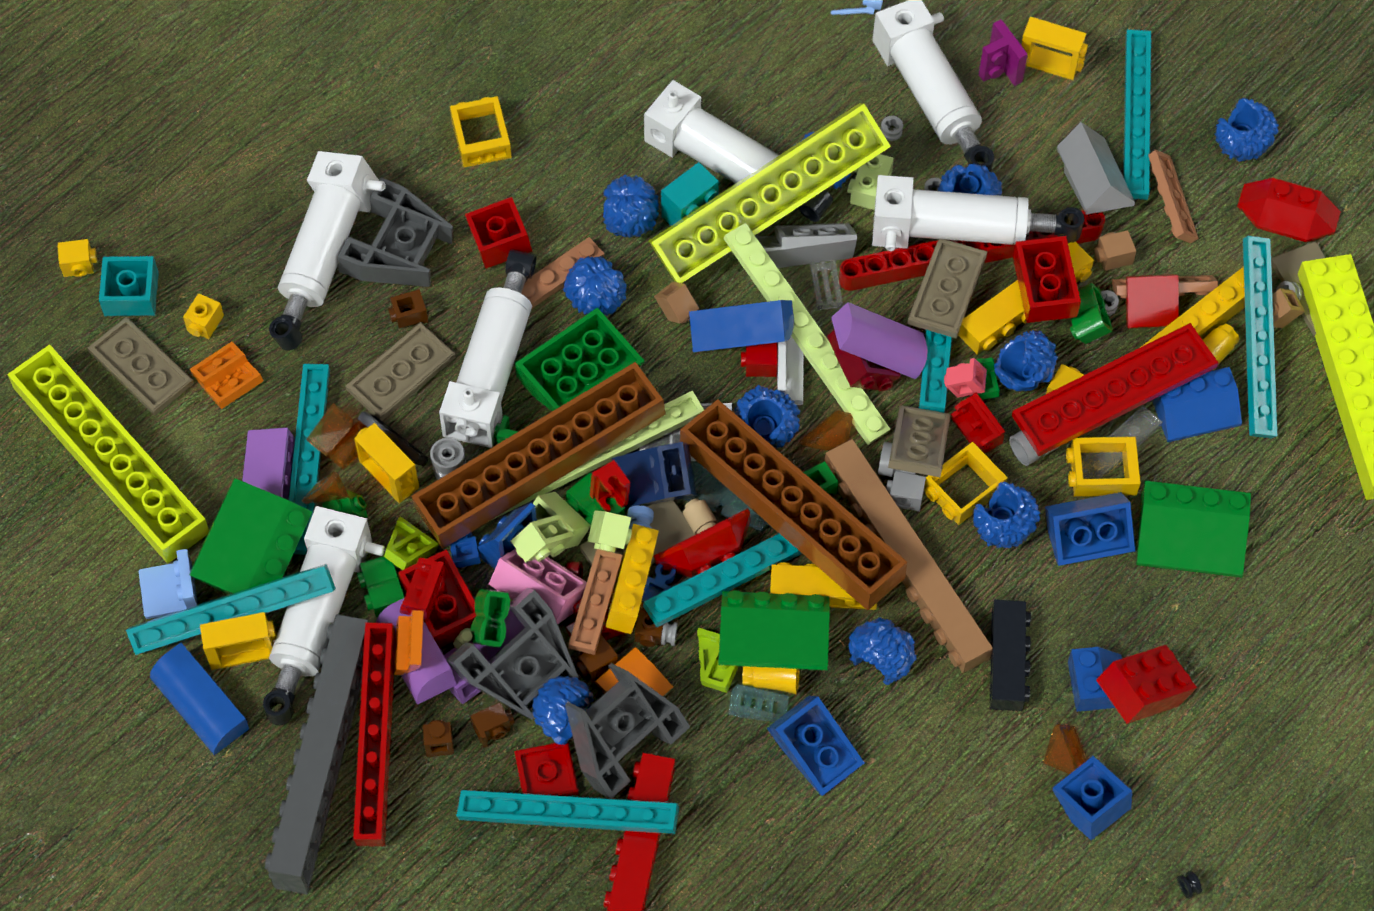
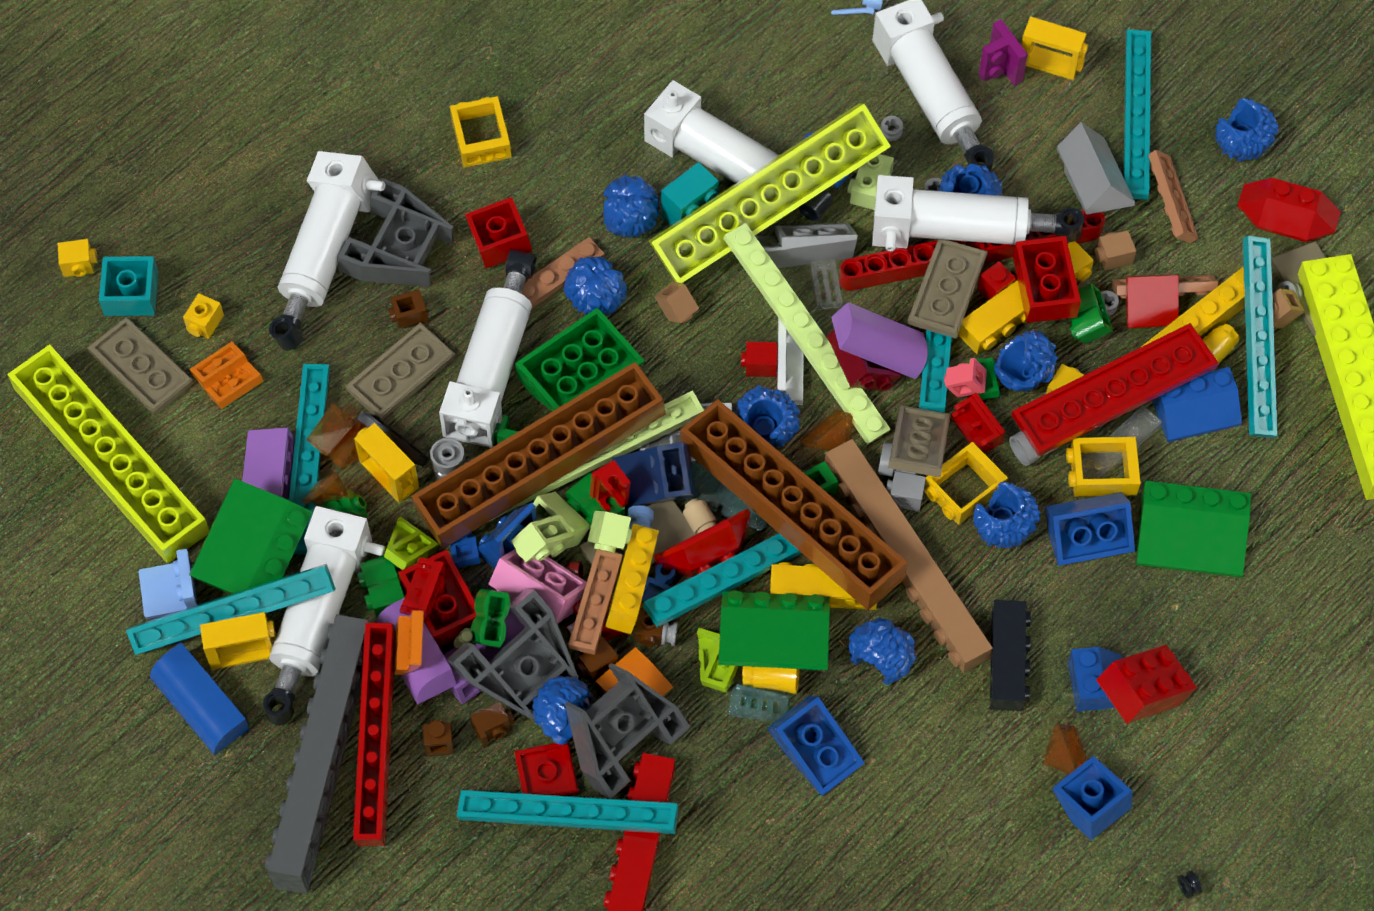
(741, 325): blue brick -> none
(995, 280): none -> red brick

